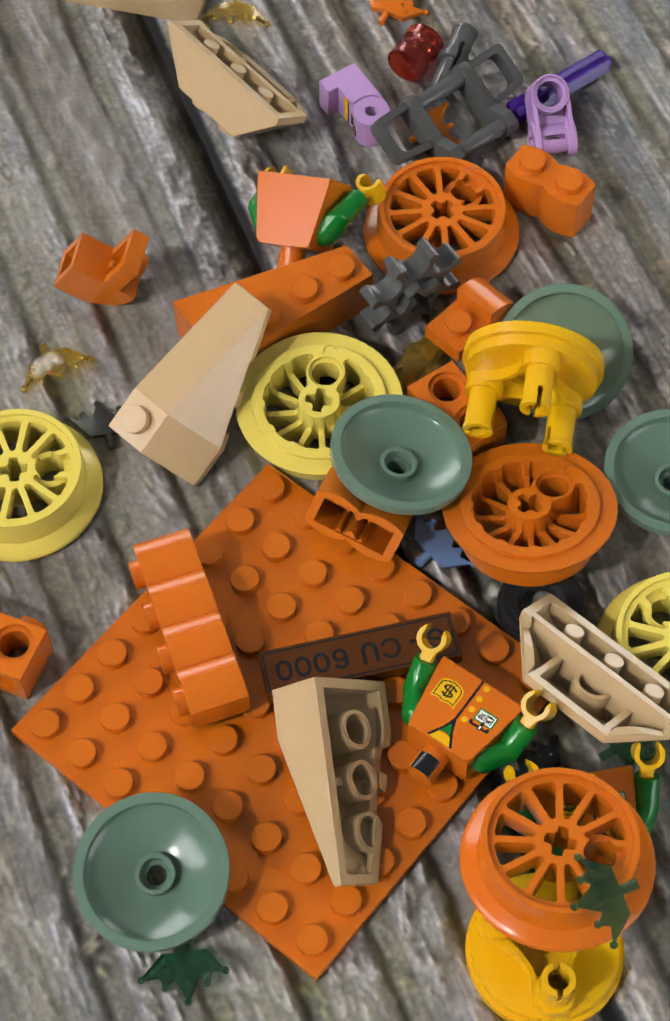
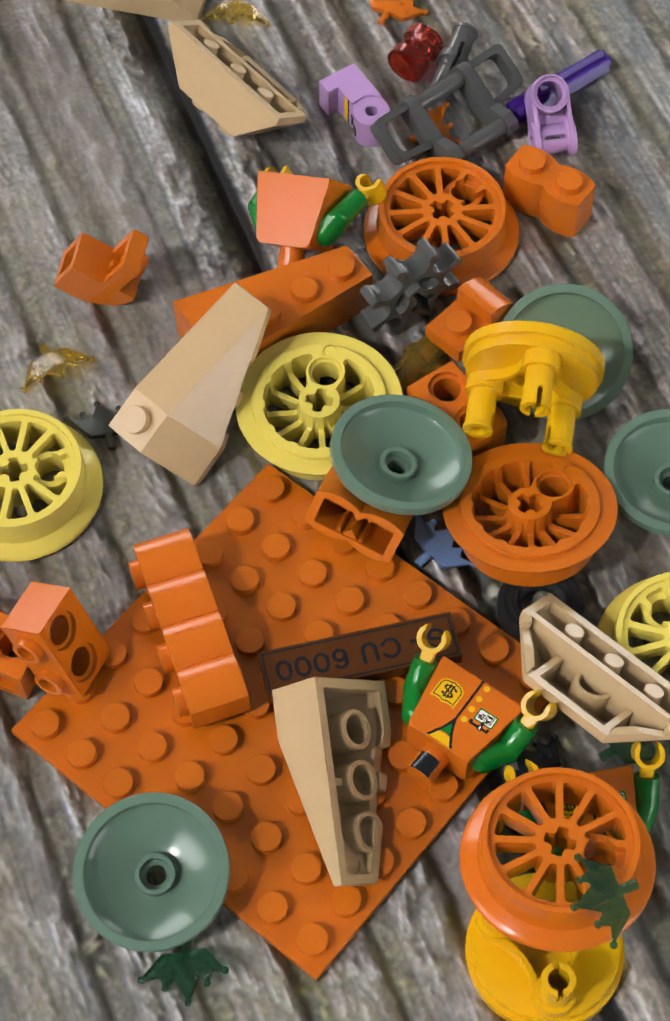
(56, 639): none -> orange brick

